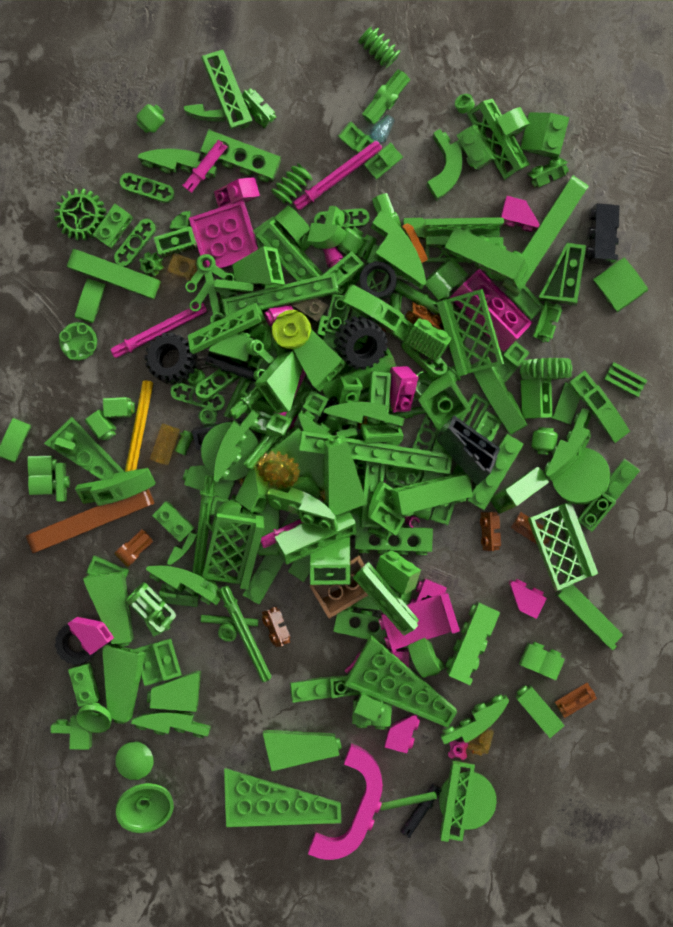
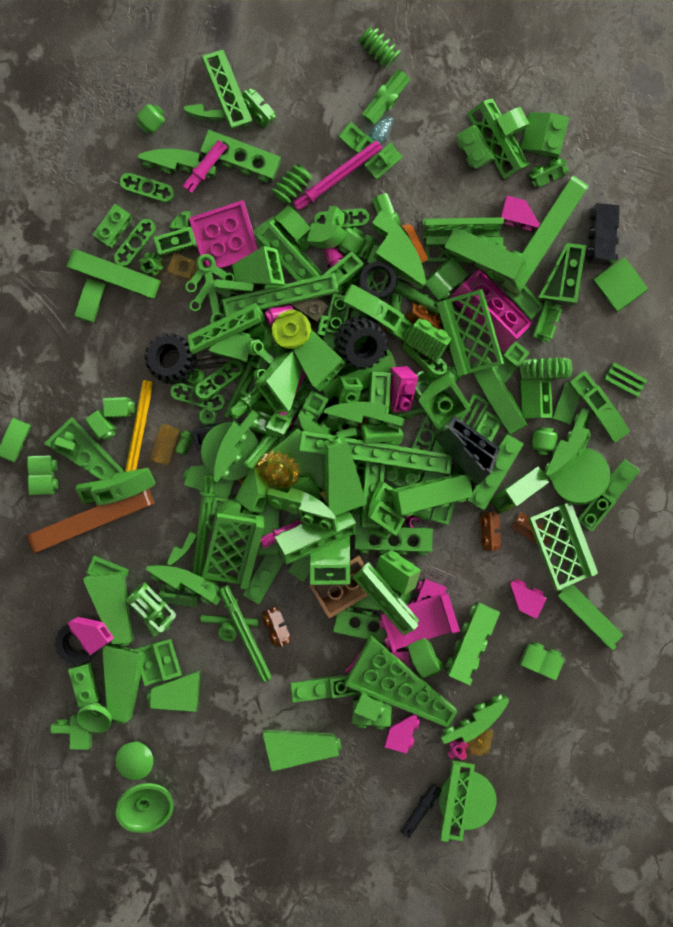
(62, 482): bright green plate -> none
(78, 341): bright green dish -> none
(82, 197): bright green gear -> none
(130, 551): dark orange piece -> none
(150, 334): dark pink axle -> none
(163, 720): bright green slope -> none
(173, 521): bright green brick -> none
(230, 366): black pin -> none
(238, 190): dark pink slope -> none
(266, 803): bright green wing -> none
(341, 846): dark pink arch -> none
(408, 801): bright green bar -> none
(417, 224): bright green tile -> none
(446, 180): bright green arch -> none
(464, 103): bright green tile -> none
(539, 710): bright green slope -> none
(575, 700): dark orange hinge -> none

